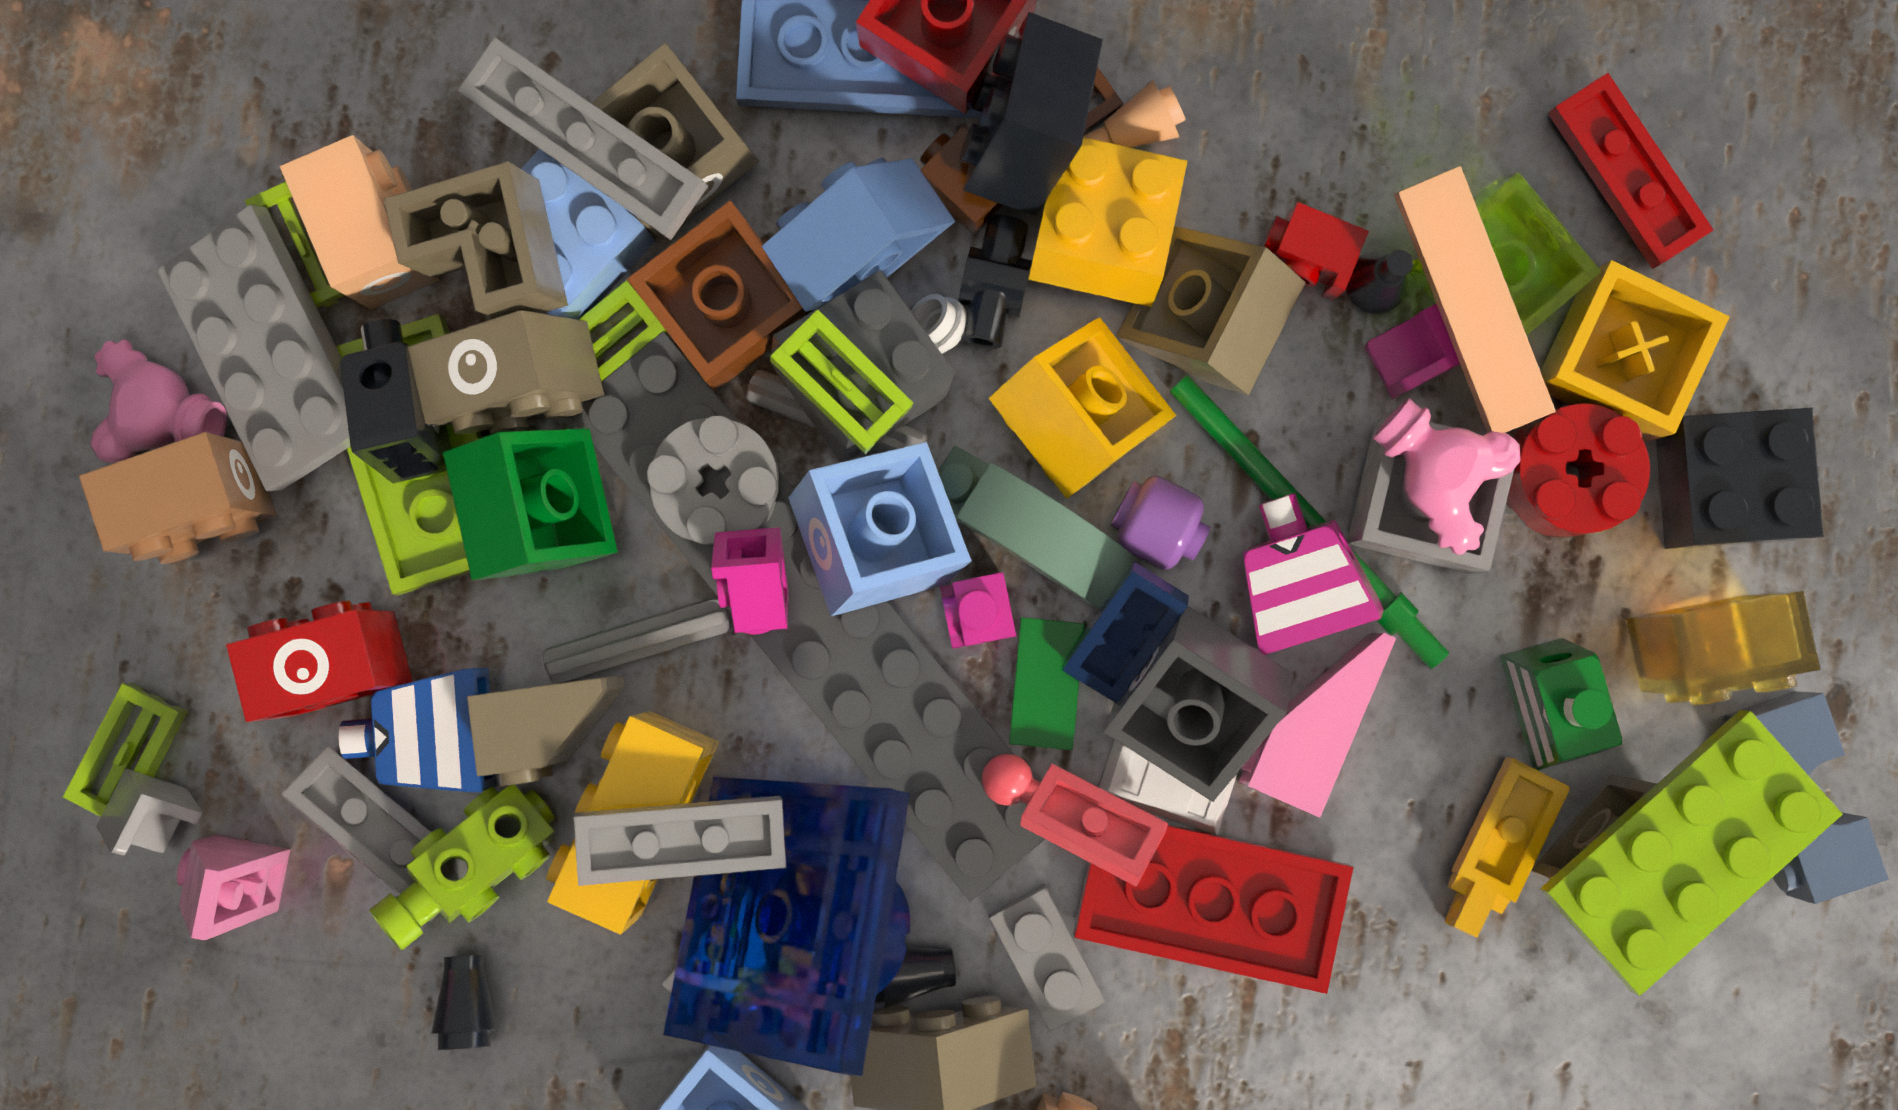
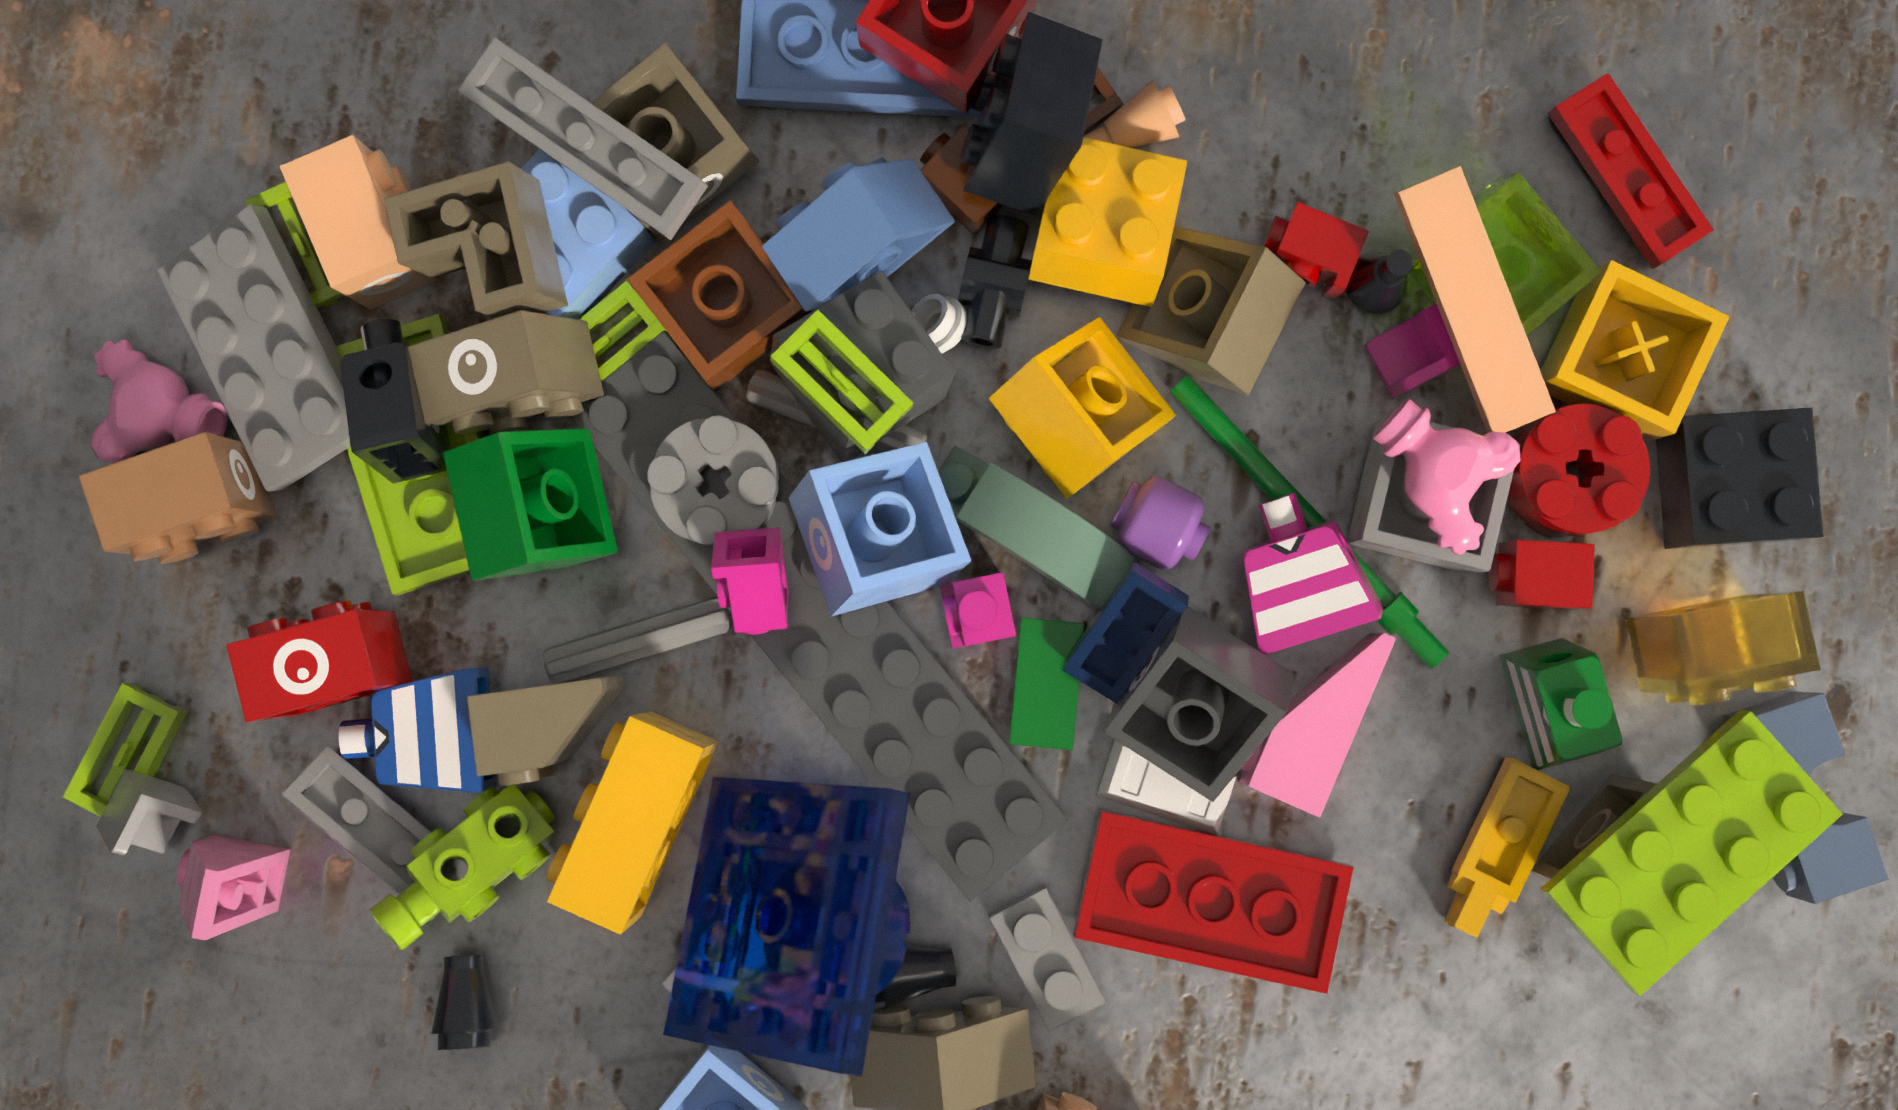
(679, 840): light grey plate -> none
(1077, 816): coral plate -> none
(1543, 574): none -> red brick

